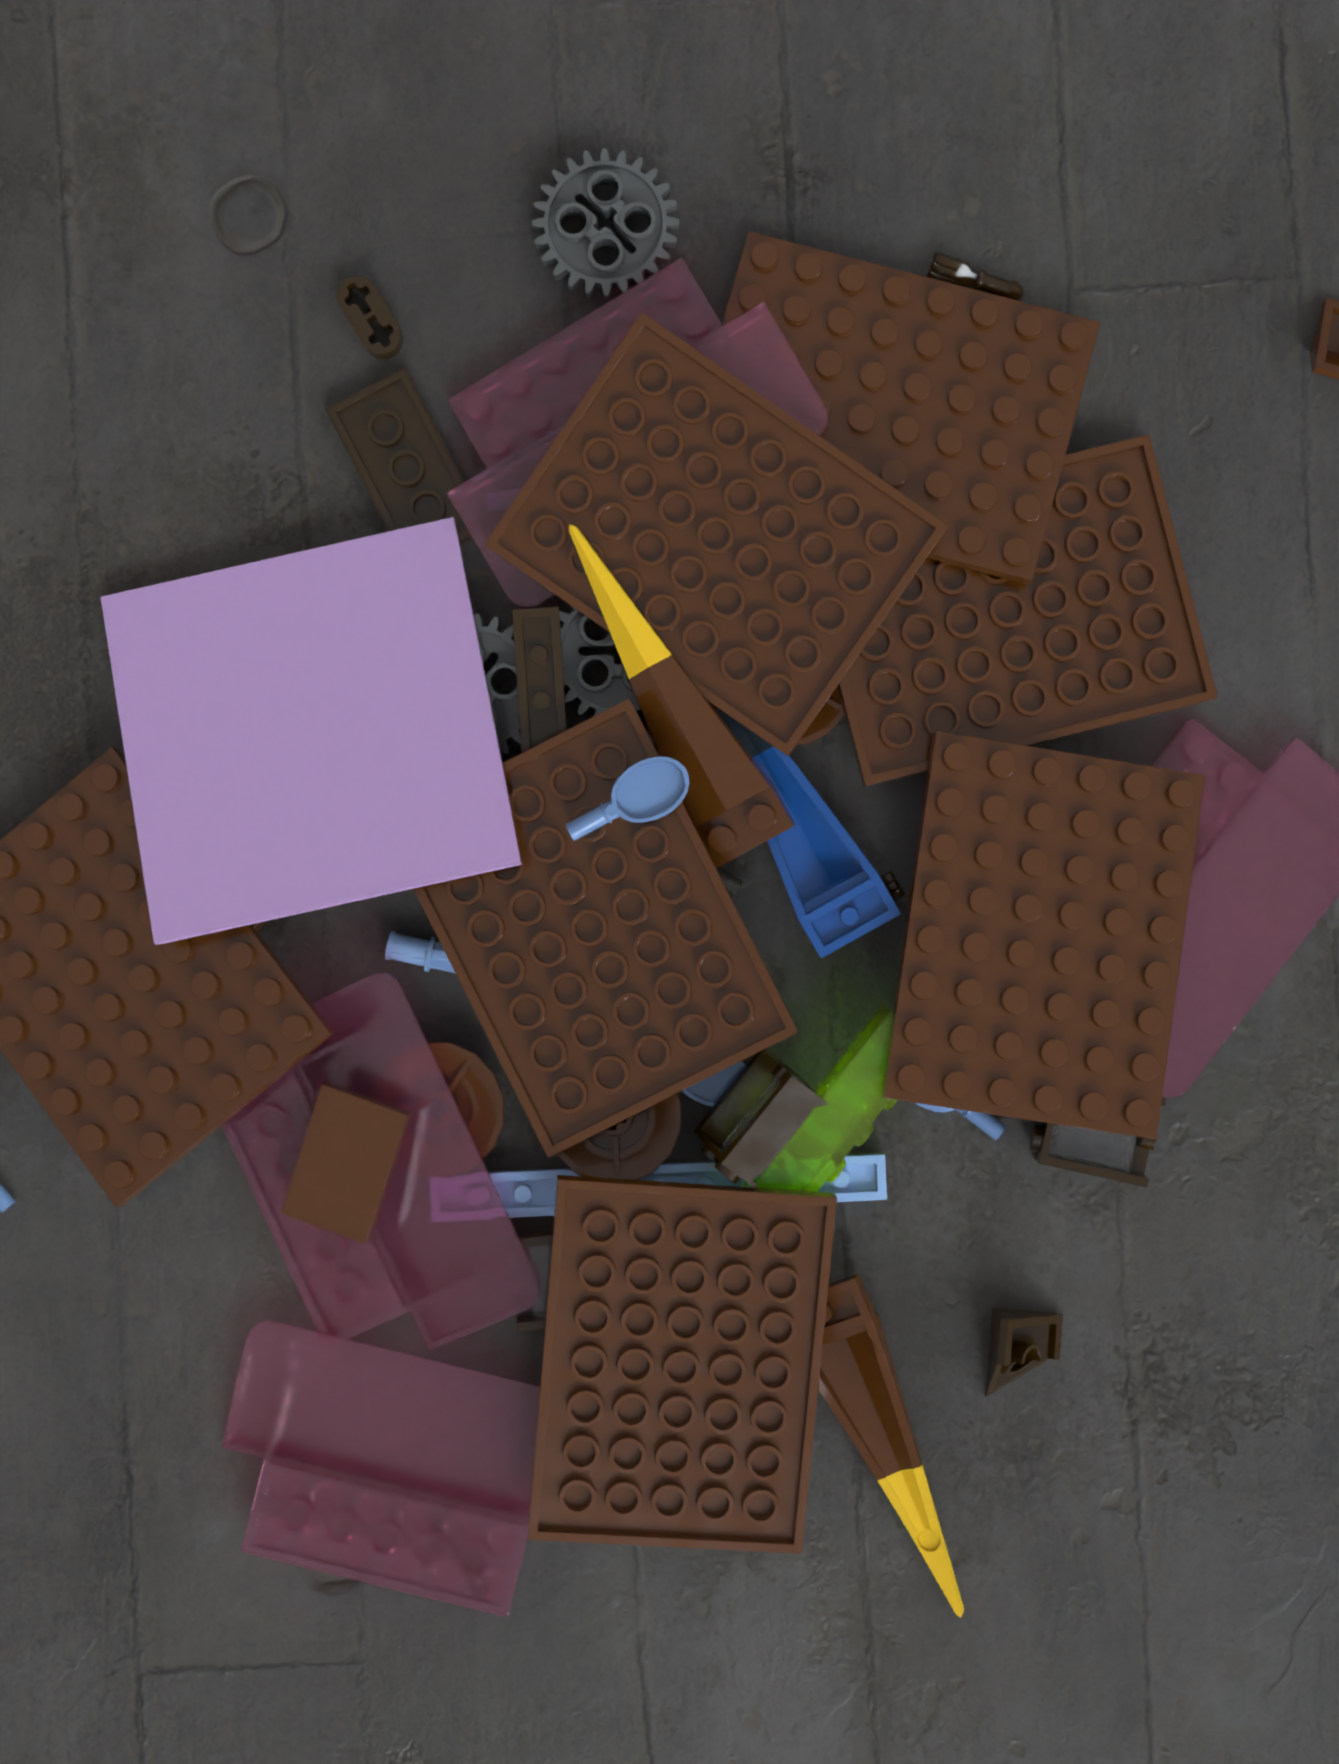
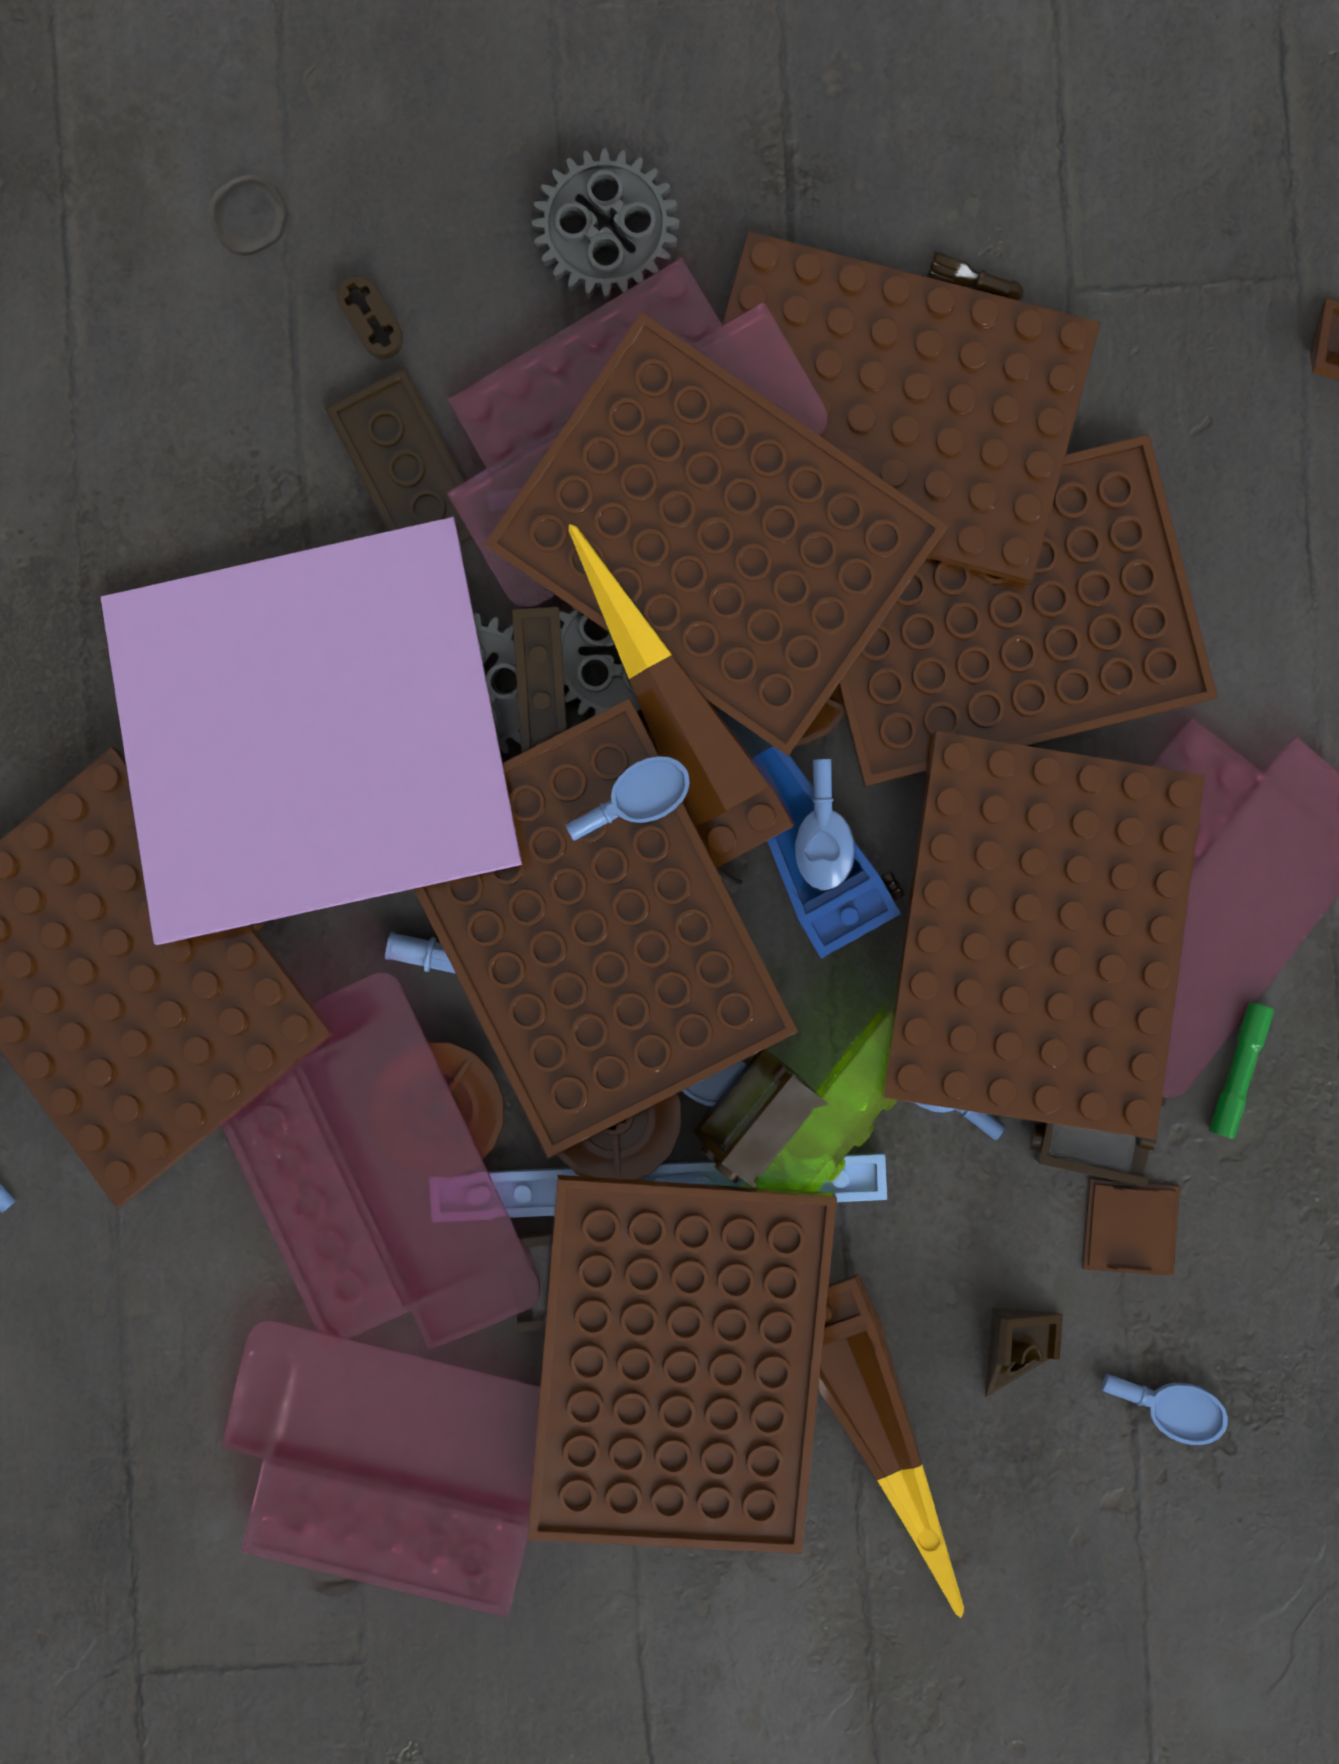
(345, 1163): reddish brown tile -> none
(824, 838): none -> medium blue piece
(1131, 1227): none -> reddish brown piece
(1177, 1409): none -> medium blue piece
(1249, 1043): none -> green piece

